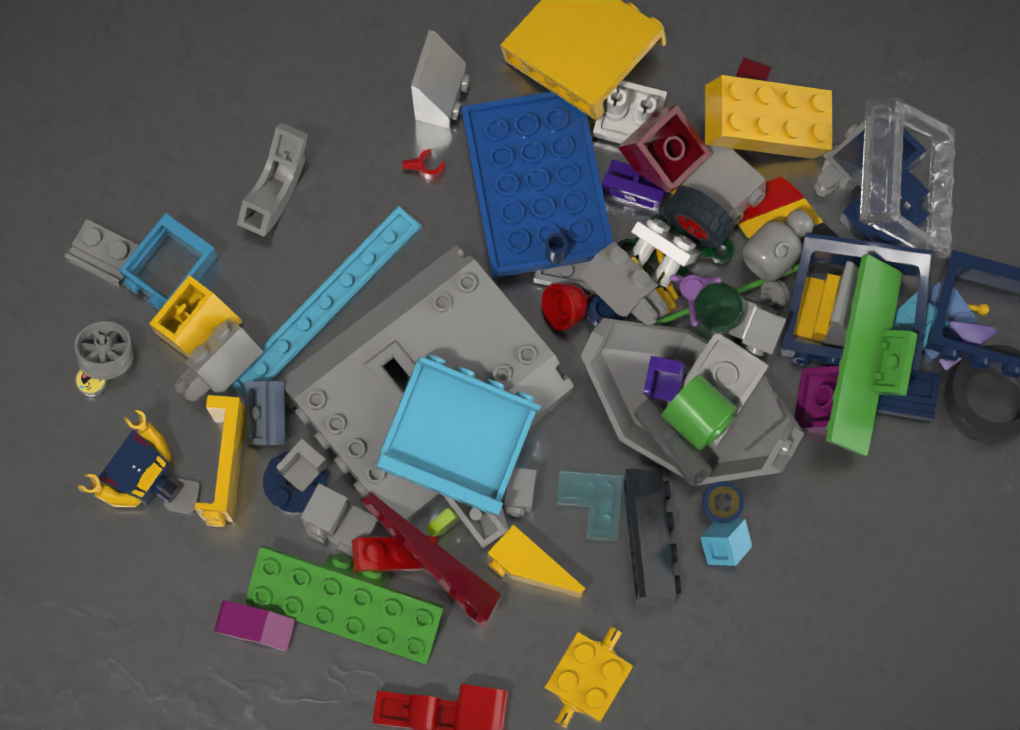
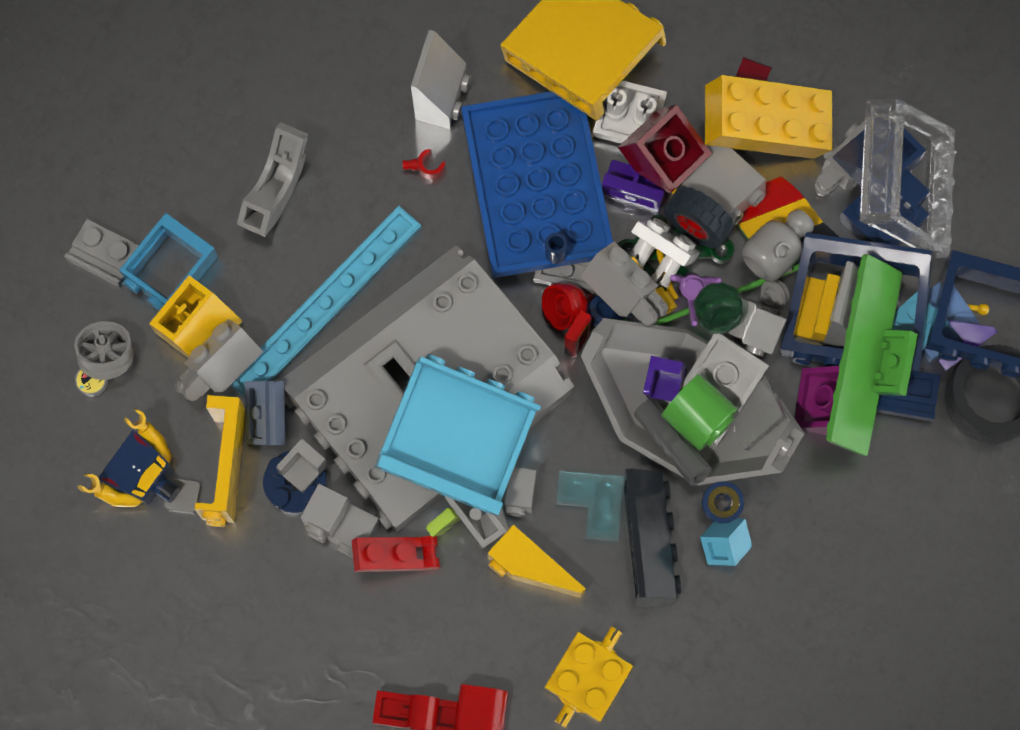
(254, 625): magenta slope -> none
(345, 602): bright green bracket -> none
(462, 584): dark red wedge -> none
(577, 334): none -> red tile

